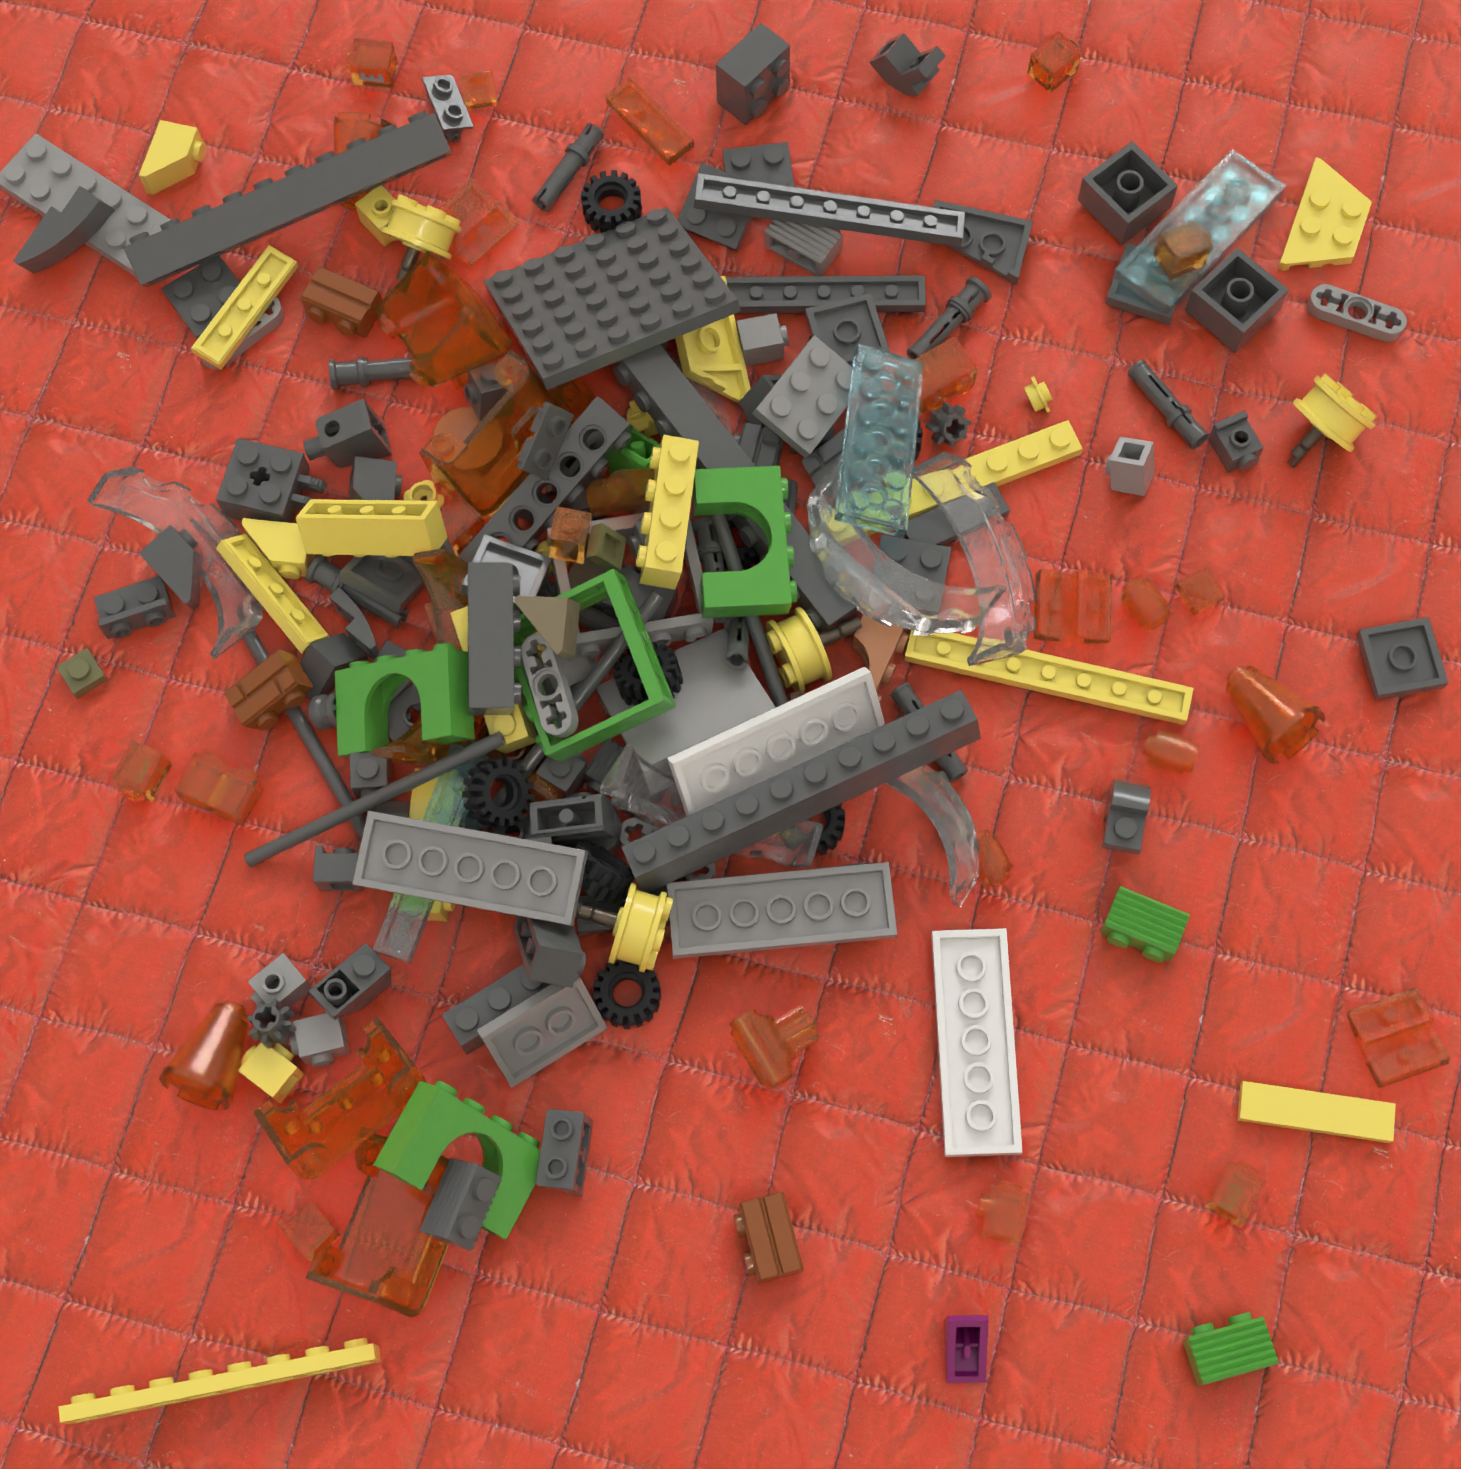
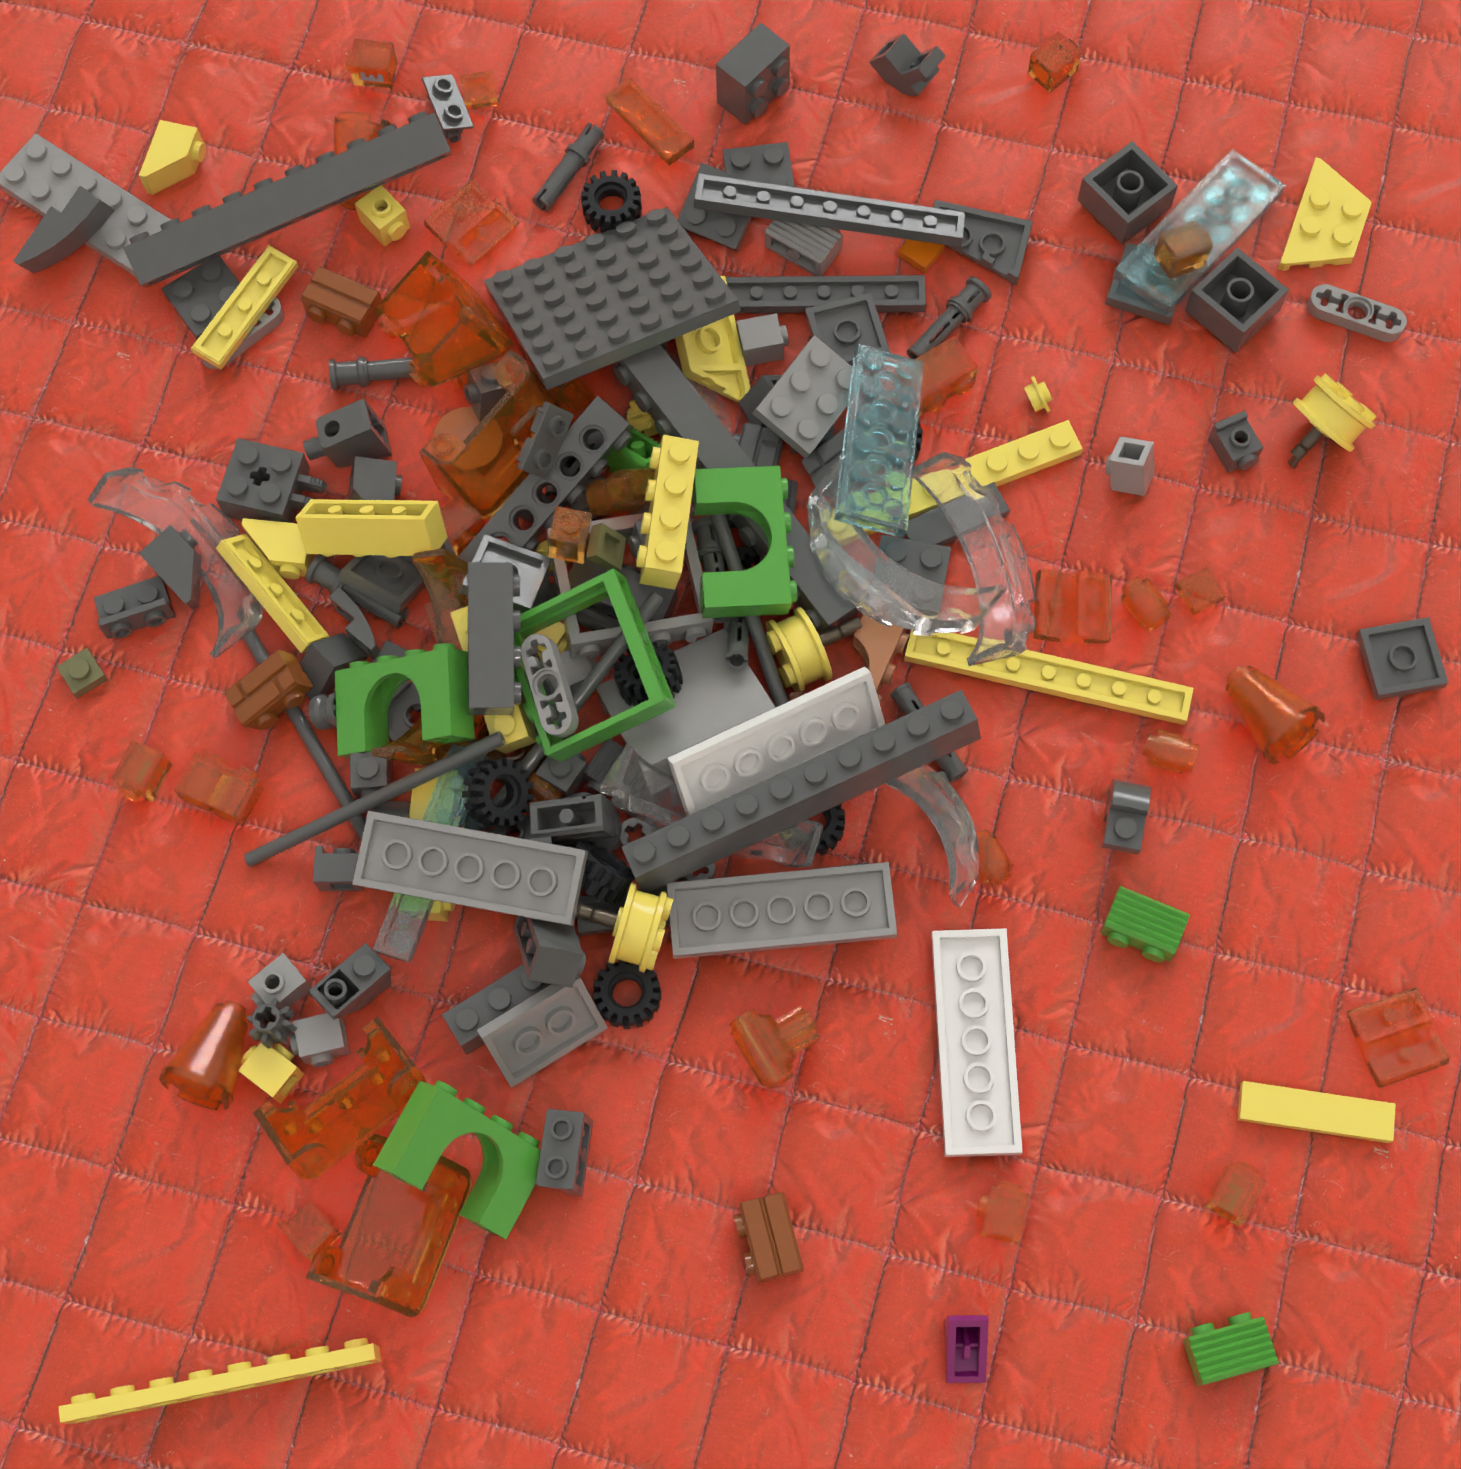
(420, 230): light yellow wheel -> none
(424, 489): light yellow plate -> none
(460, 1204): dark grey brick -> none
(555, 621): dark tan slope -> none
(920, 253): none -> orange tile
(948, 424): dark grey gear -> none
(1177, 415): dark grey pin -> none

